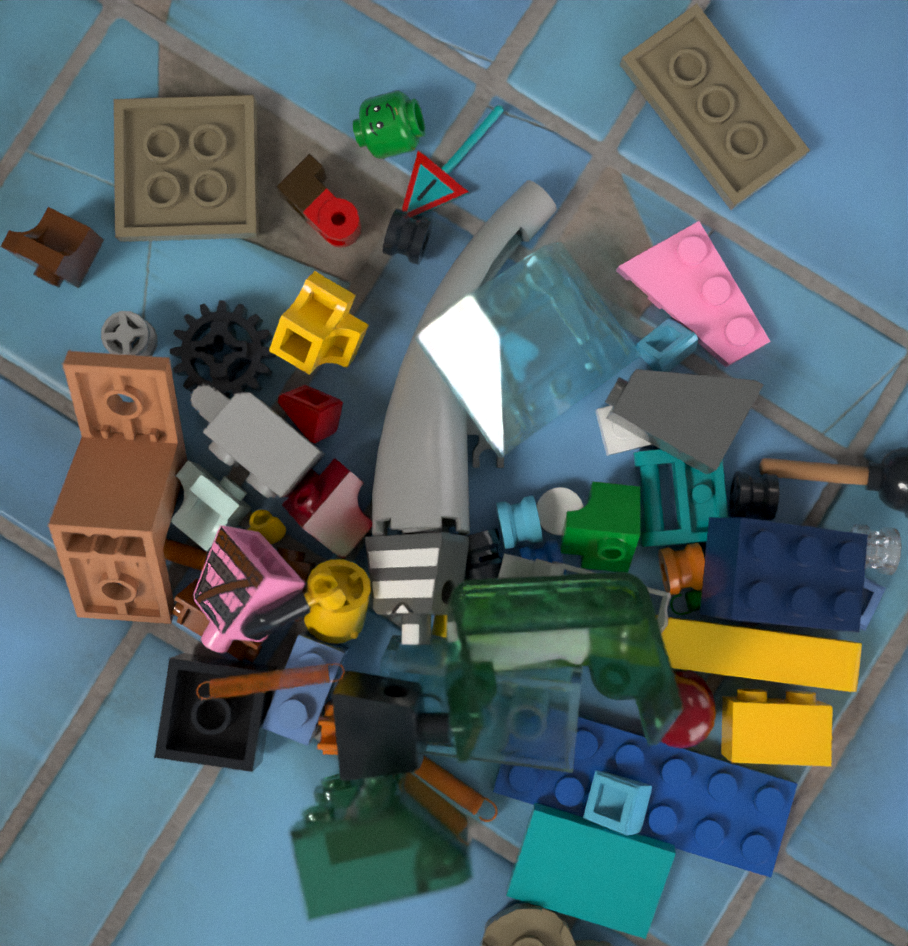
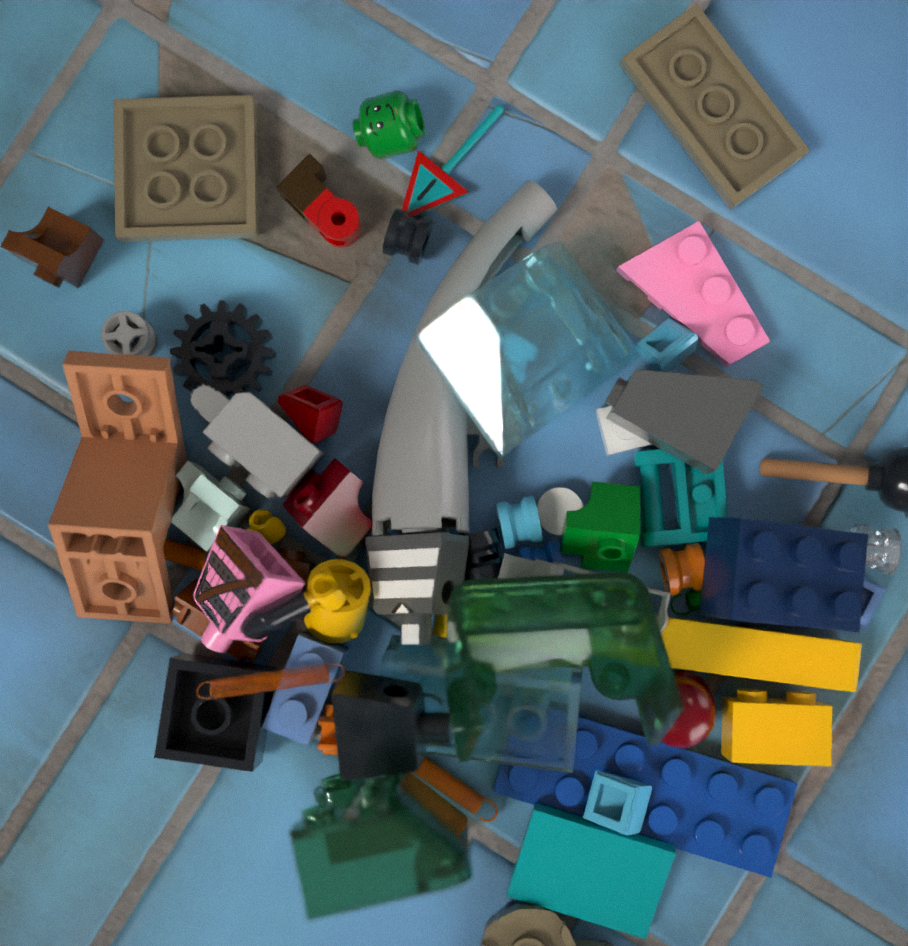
(319, 327): yellow brick -> none
(754, 496): black wheel -> none

